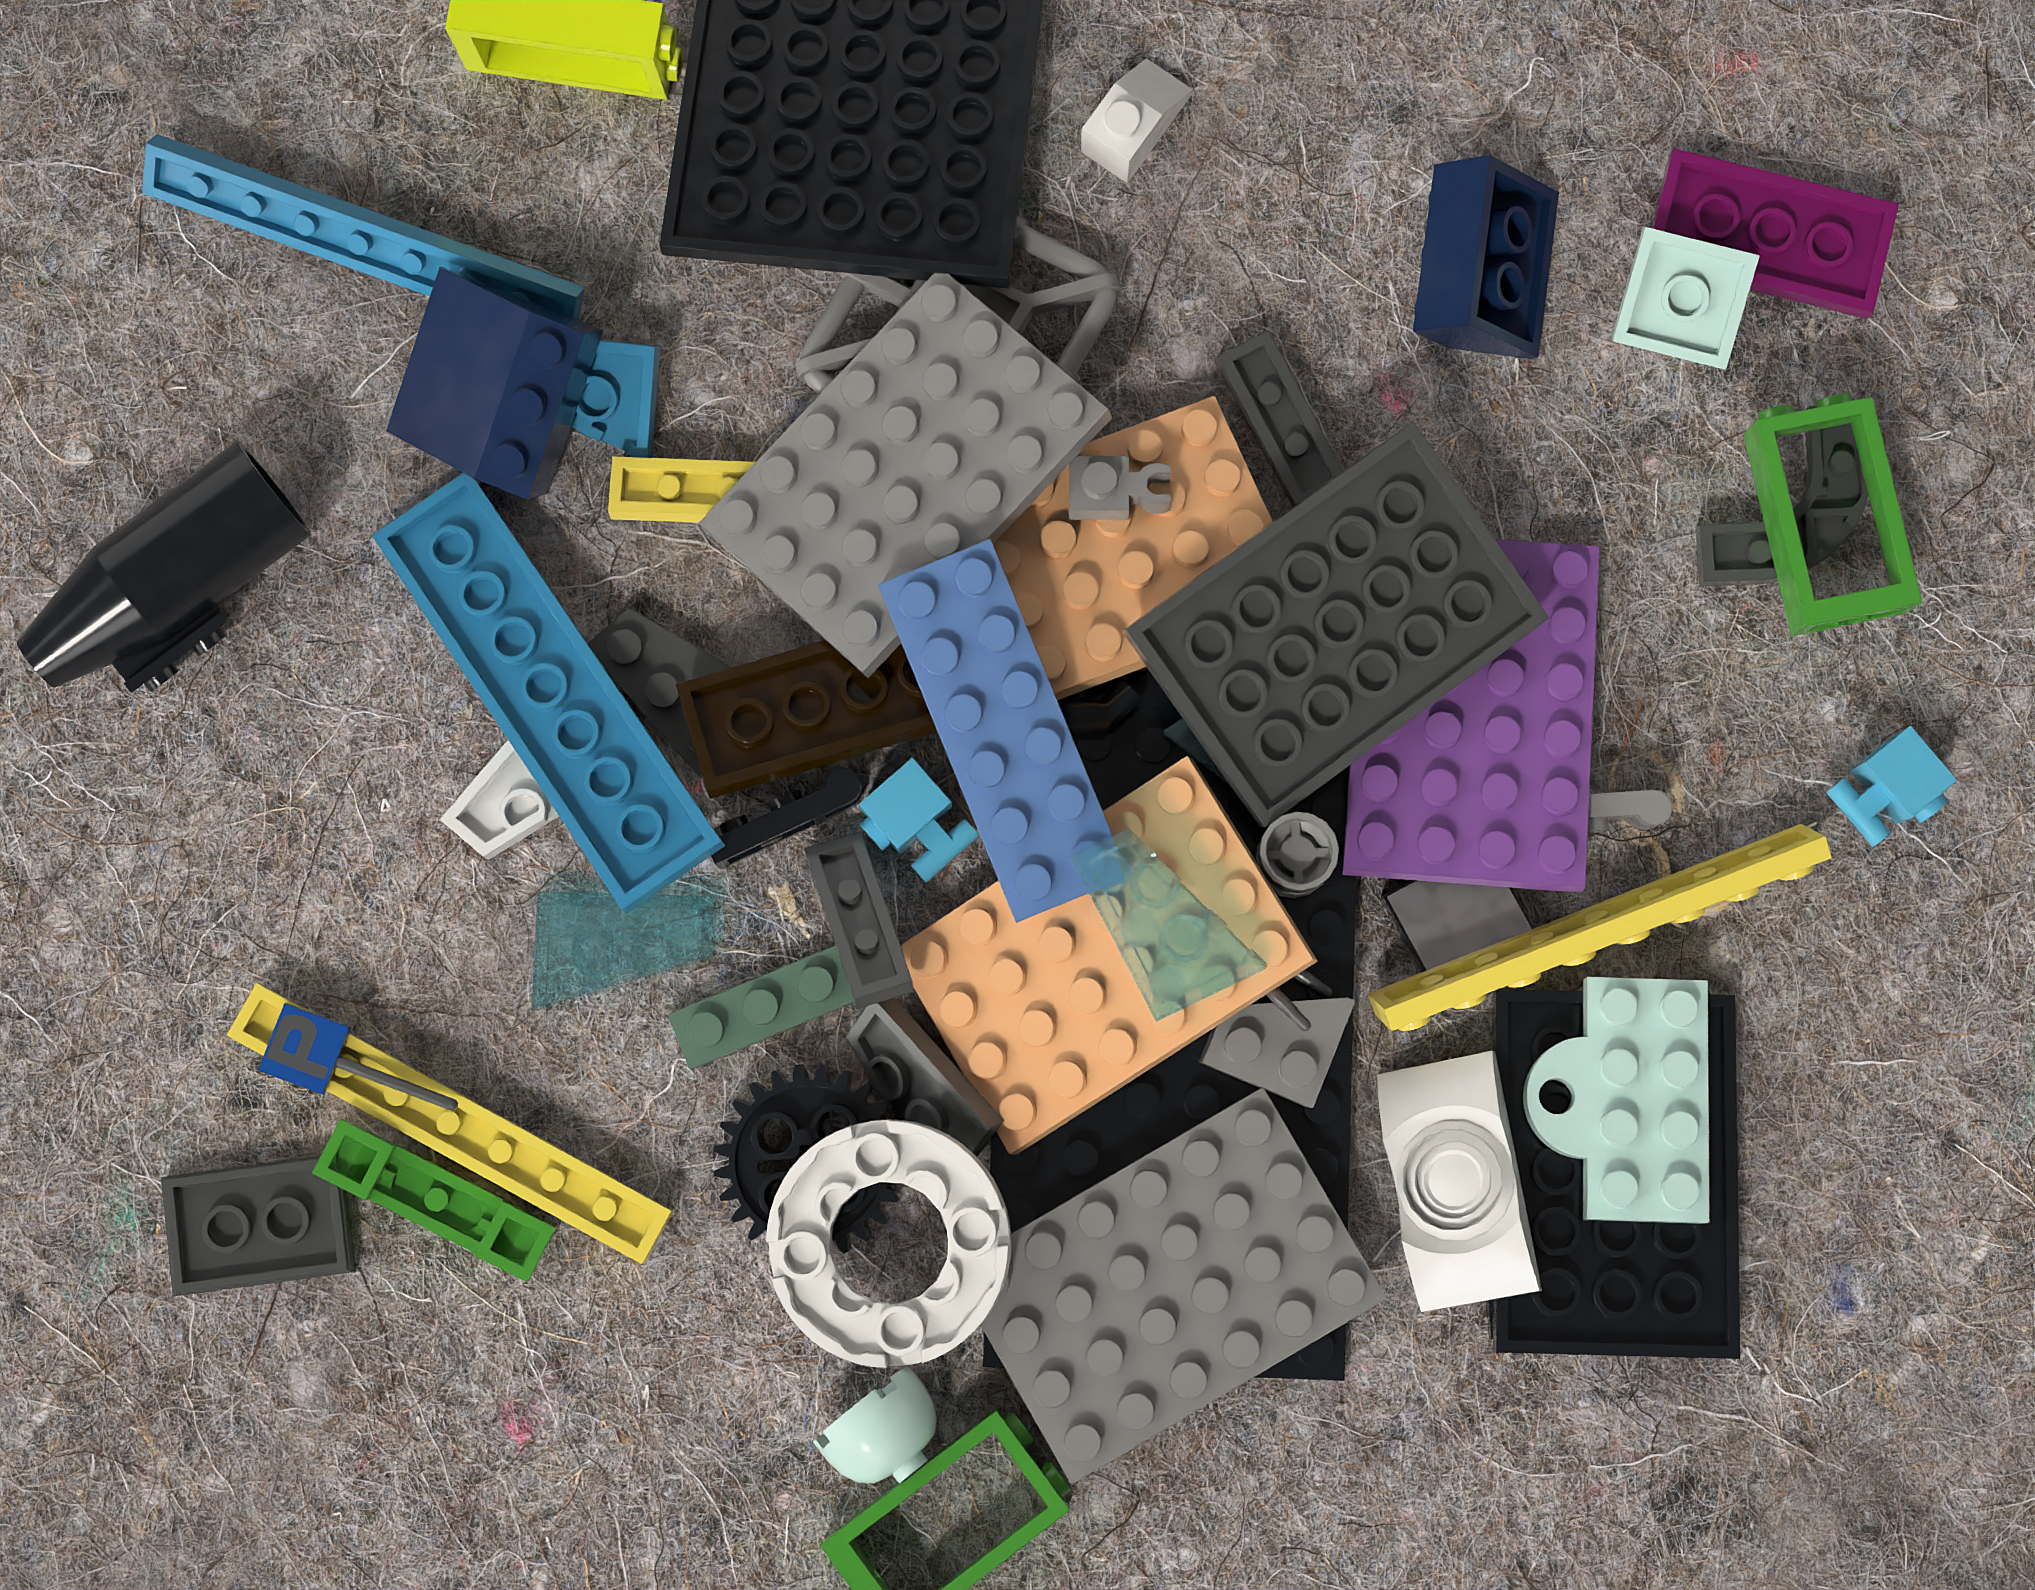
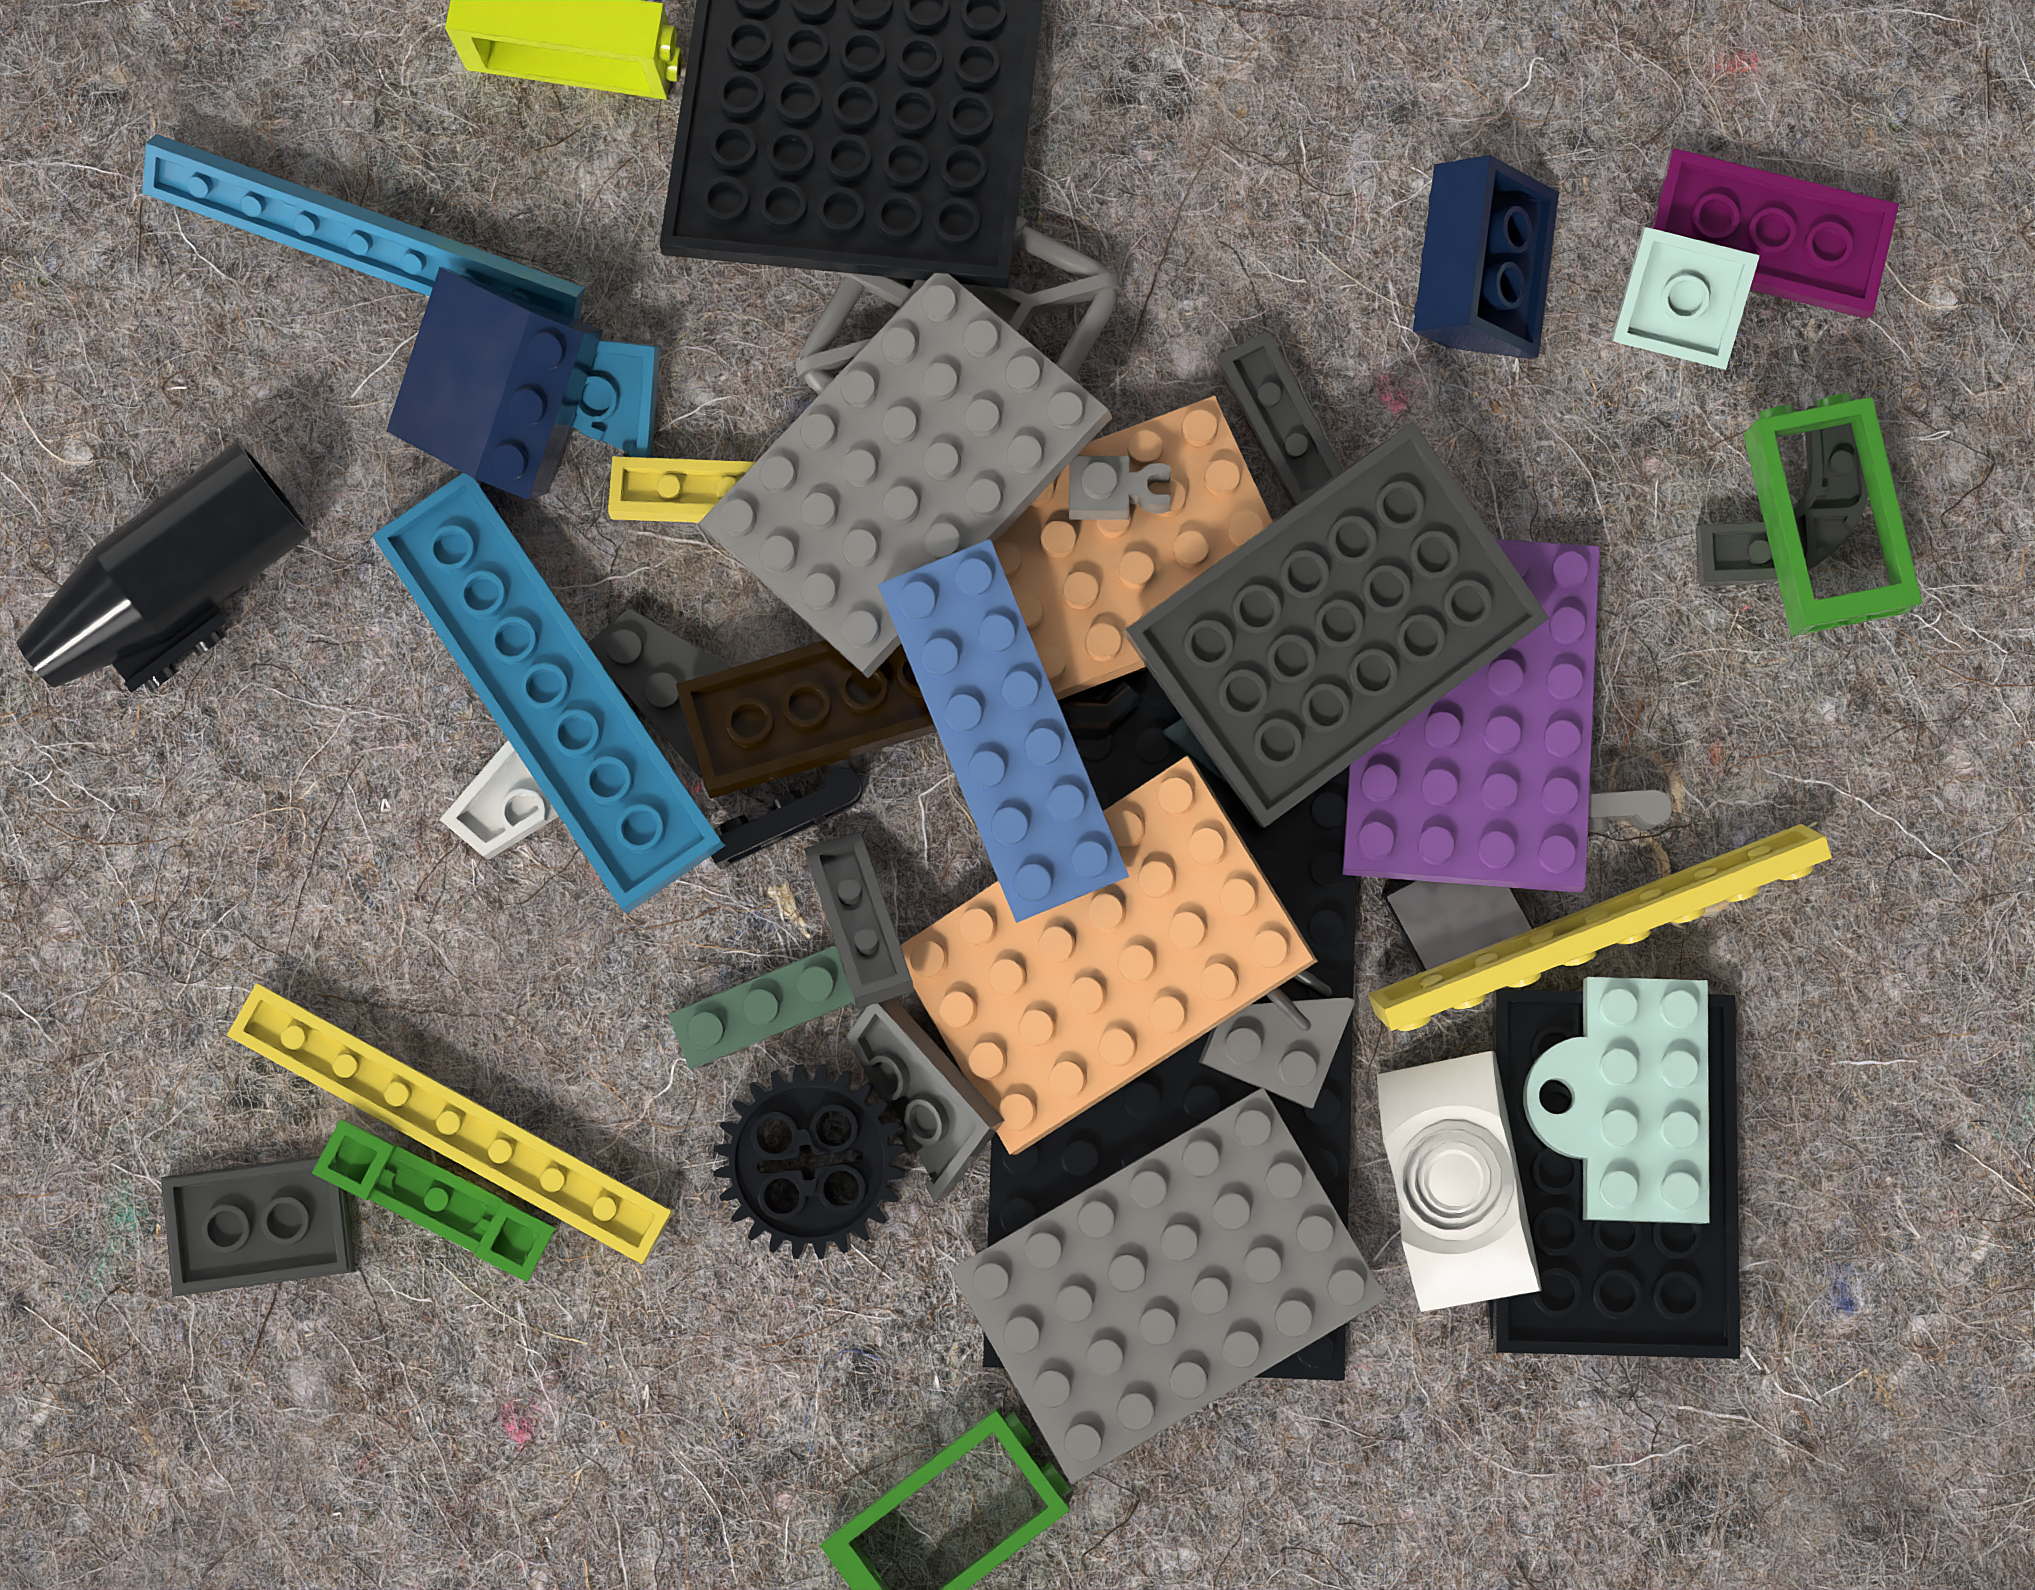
(309, 1049): piece -> none
(592, 944): clear light blue wing -> none
(806, 1270): white plate -> none
(882, 1432): light aqua cylinder -> none
(909, 810): medium azure brick -> none
(1133, 118): white slope -> none
(1160, 927): clear light blue wing -> none
(1297, 854): light grey wheel -> none
(1900, 779): medium azure brick -> none

